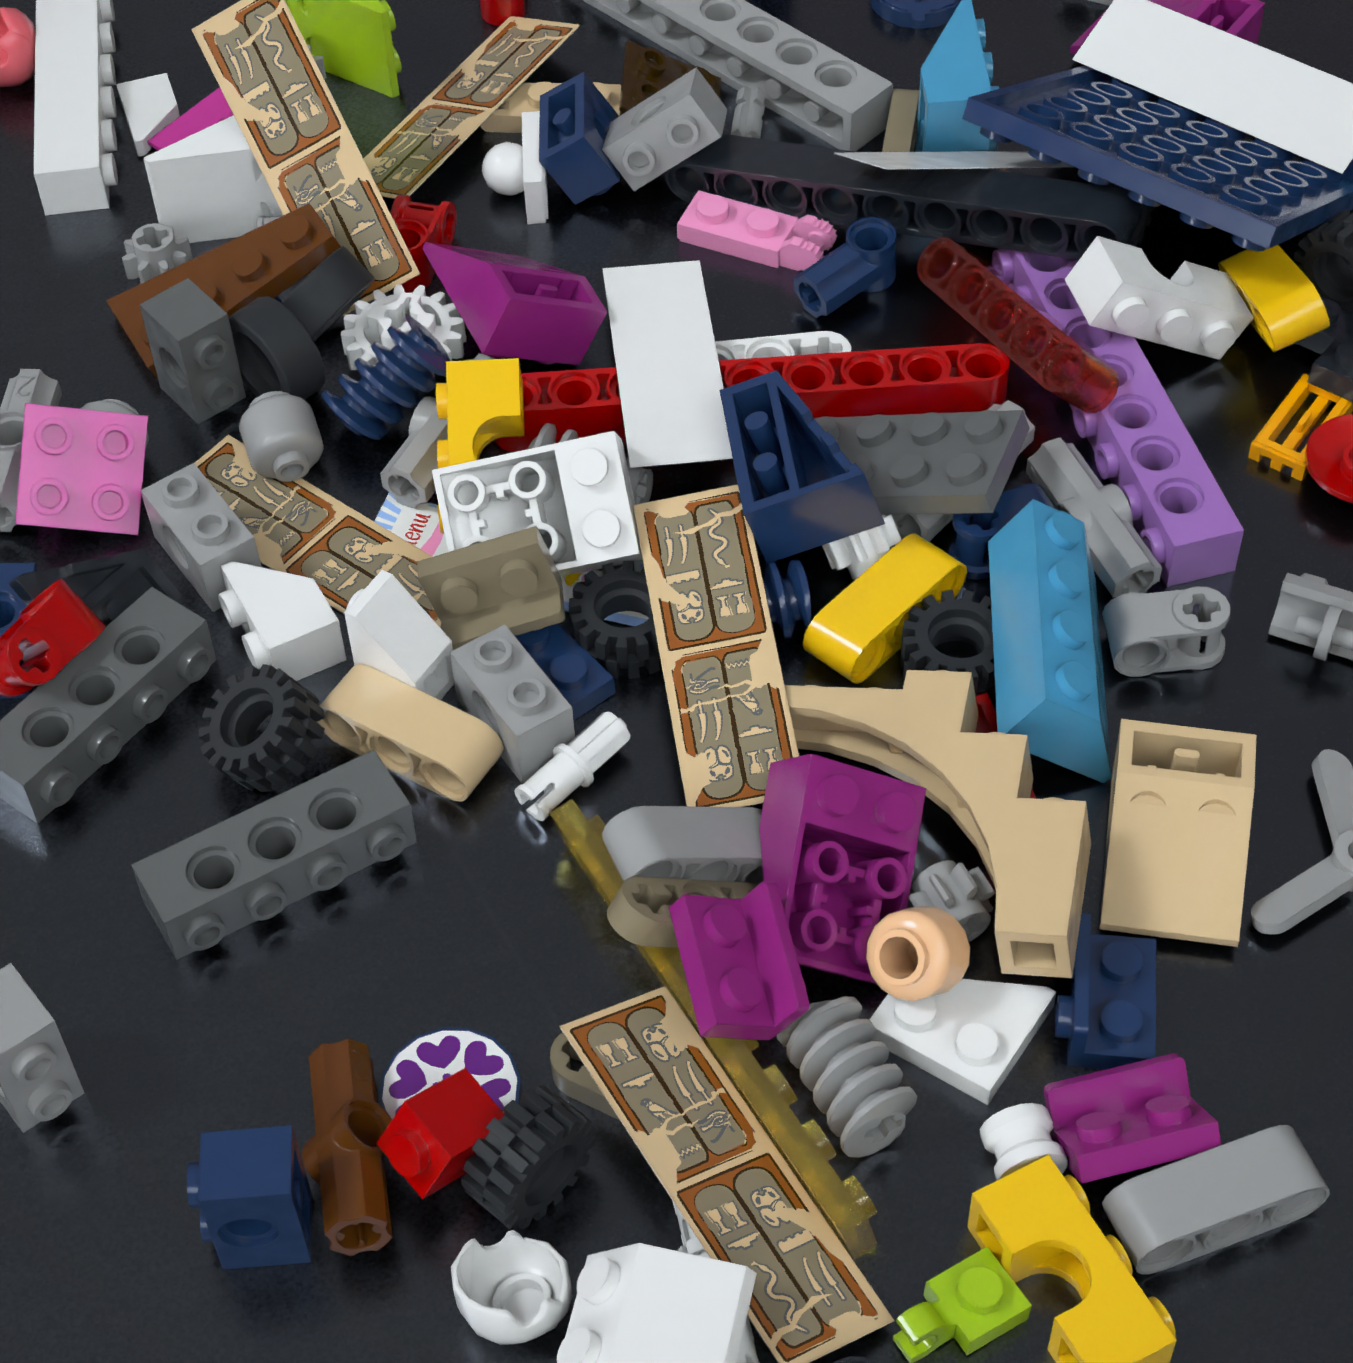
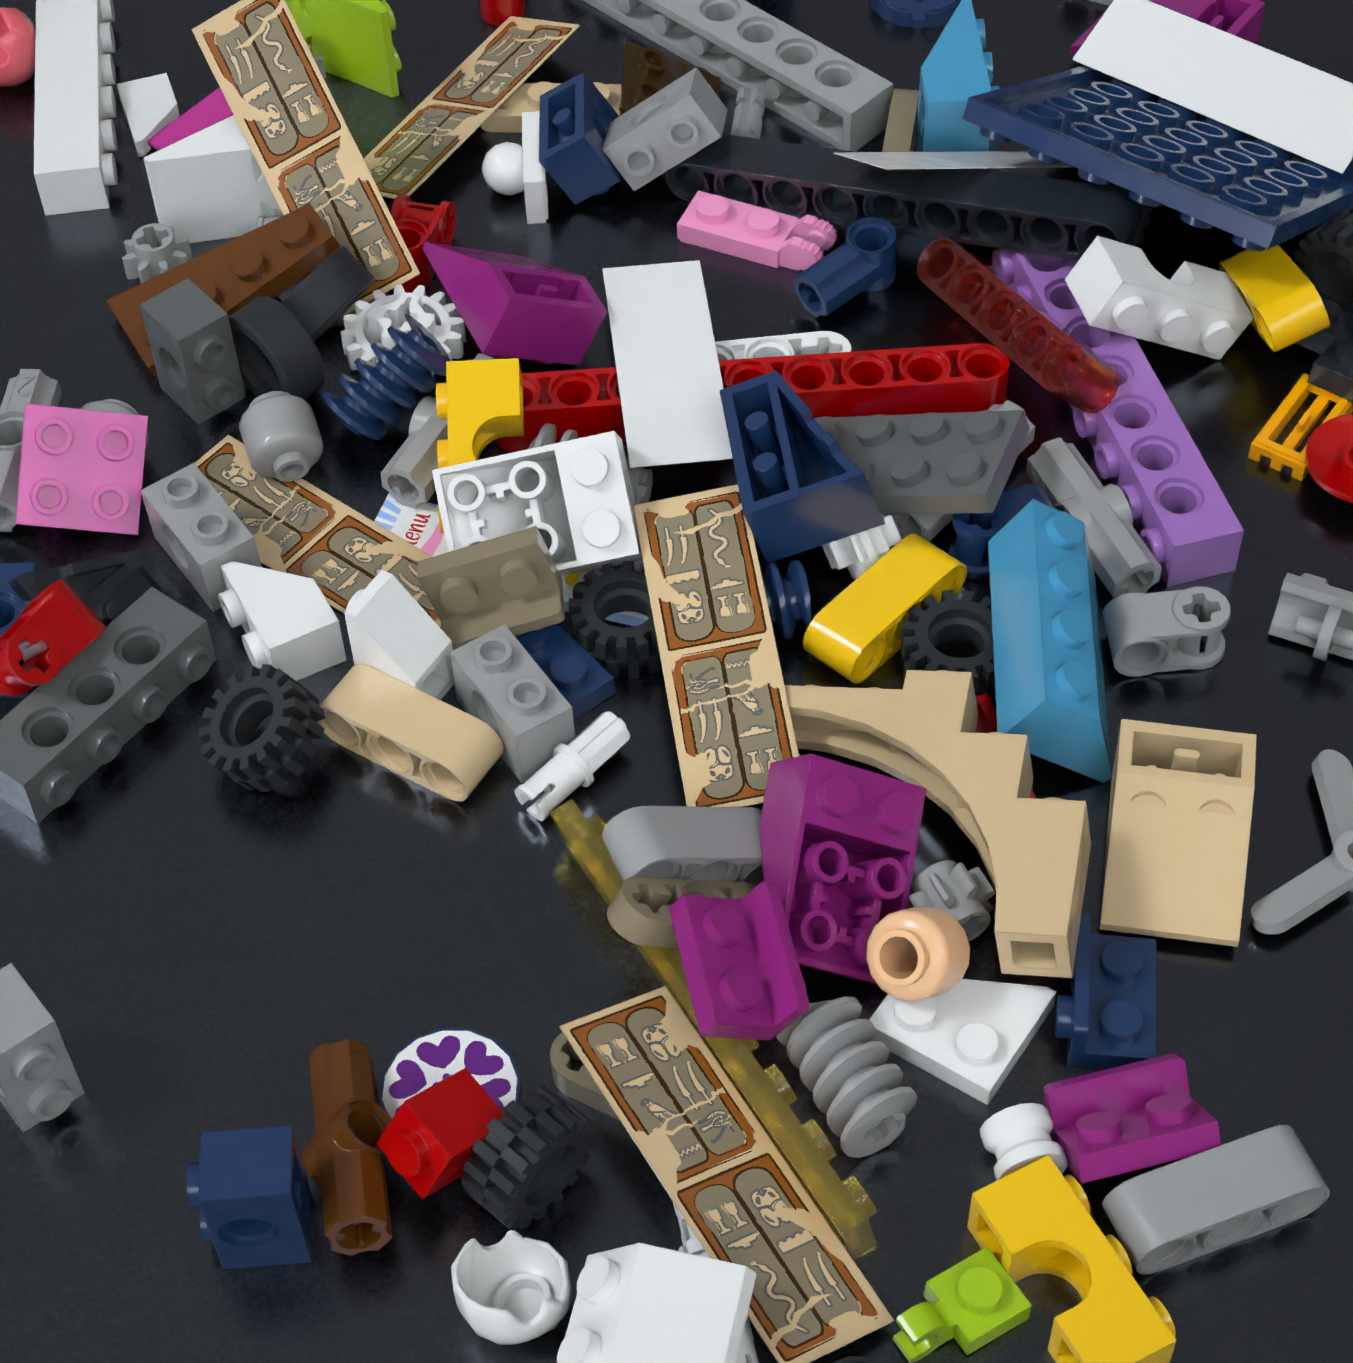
(244, 849): dark grey brick -> none

